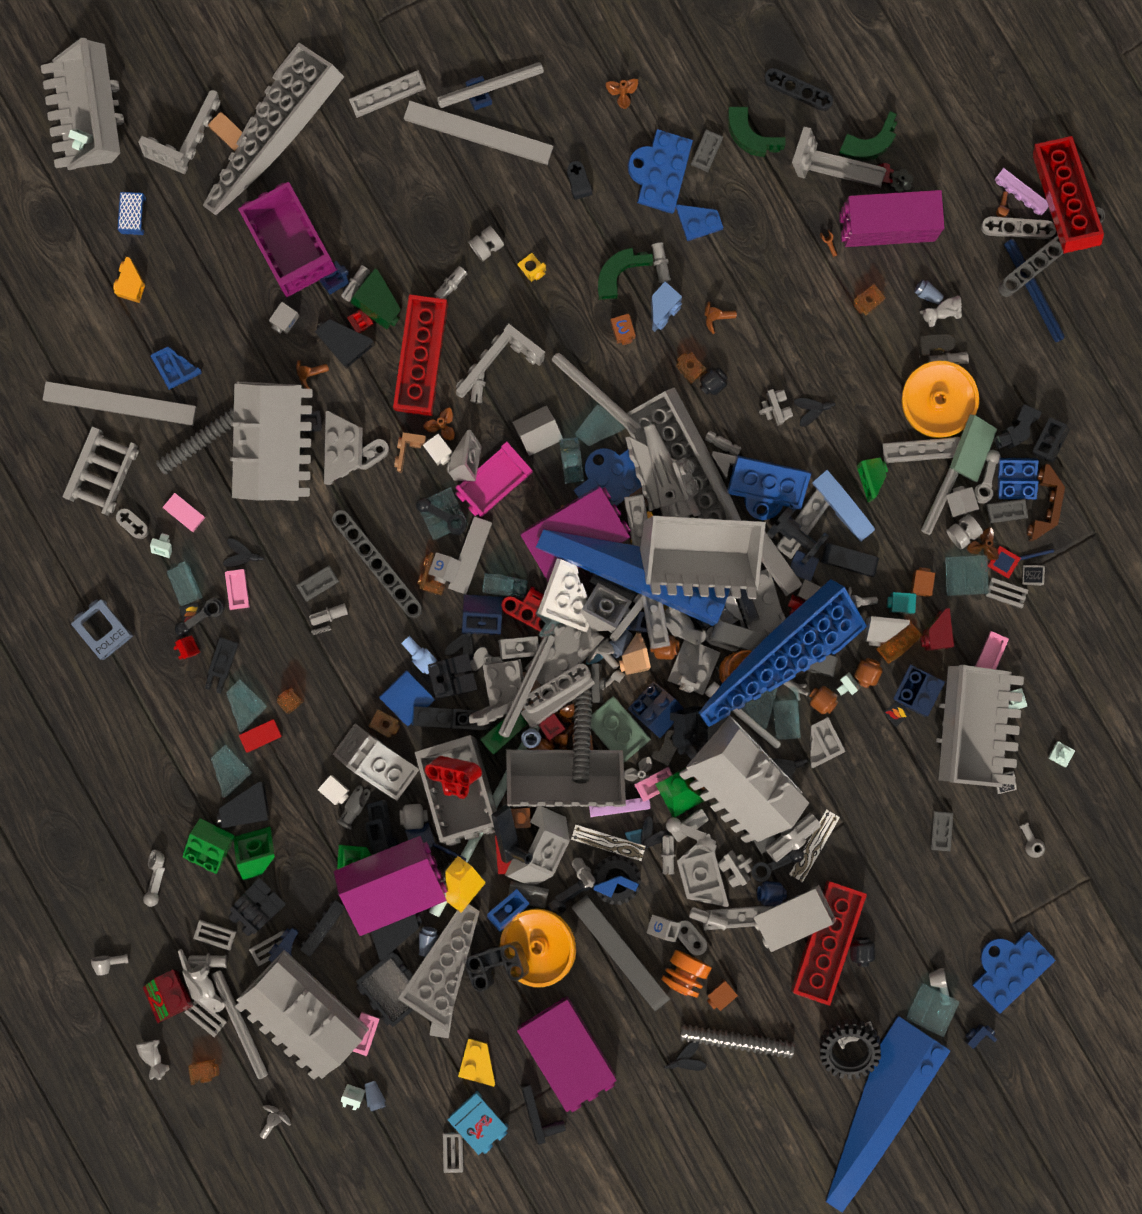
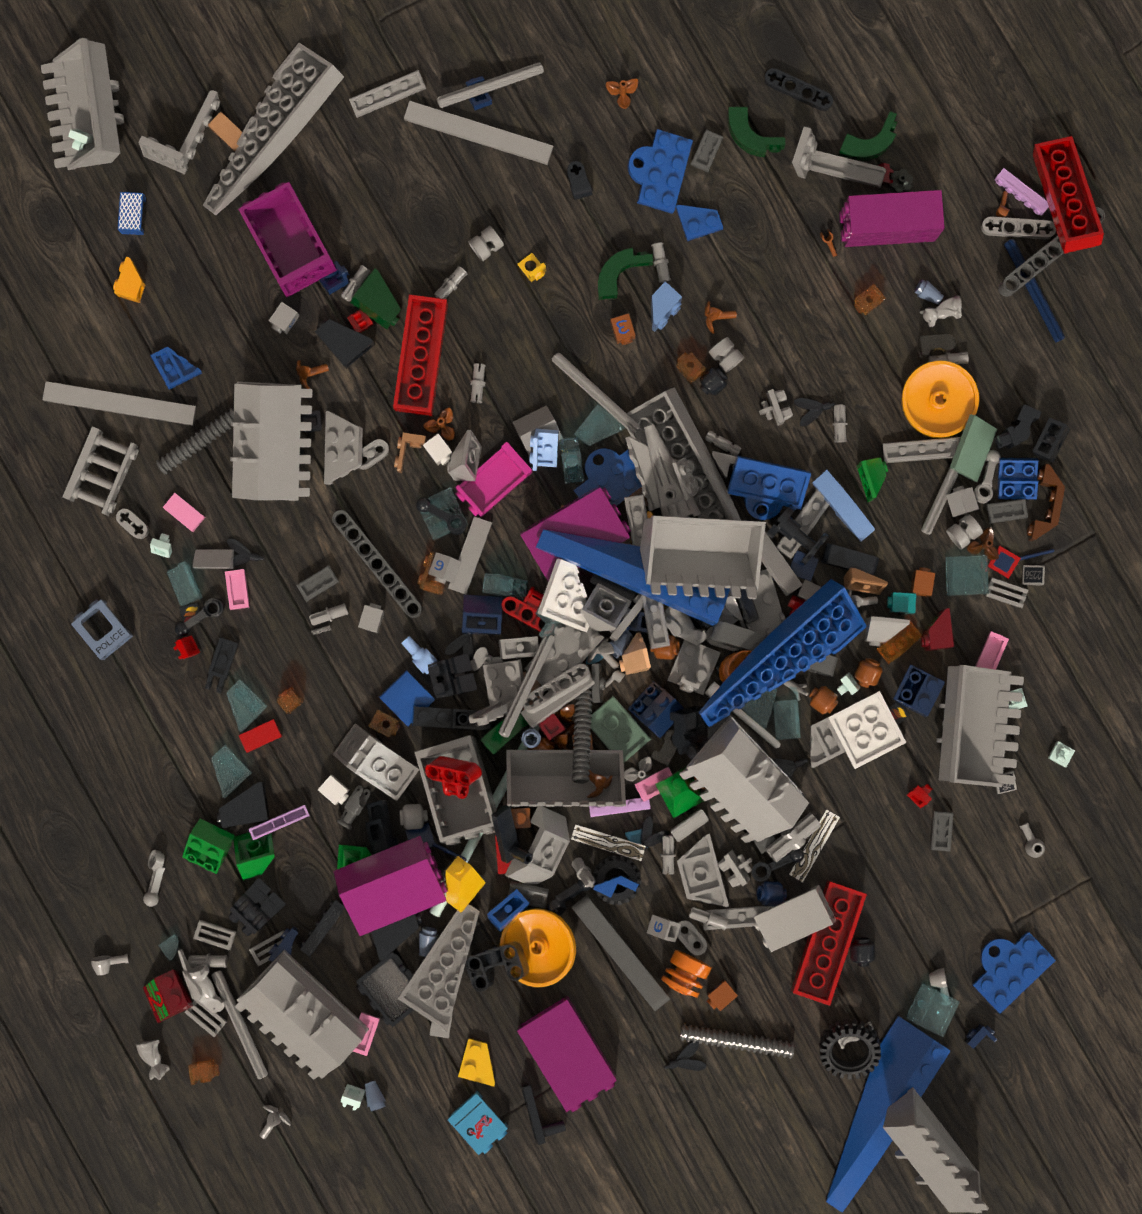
(170, 947): none -> clear light blue tile
(213, 559): none -> light grey slope
(278, 822): none -> lavender piece
(371, 618): none -> light grey brick
(453, 1169): light grey tile -> none
(518, 343): light grey bracket -> none
(544, 448): none -> light blue bracket
(600, 783): none -> dark orange plant
(707, 844): light grey piece -> none
(726, 354): none -> light grey wheel
(839, 423): none -> light grey axle
(863, 582): none -> medium nougat slope
(867, 730): none -> white plate
(920, 796): none -> red tile
(933, 1154): none -> light grey piece

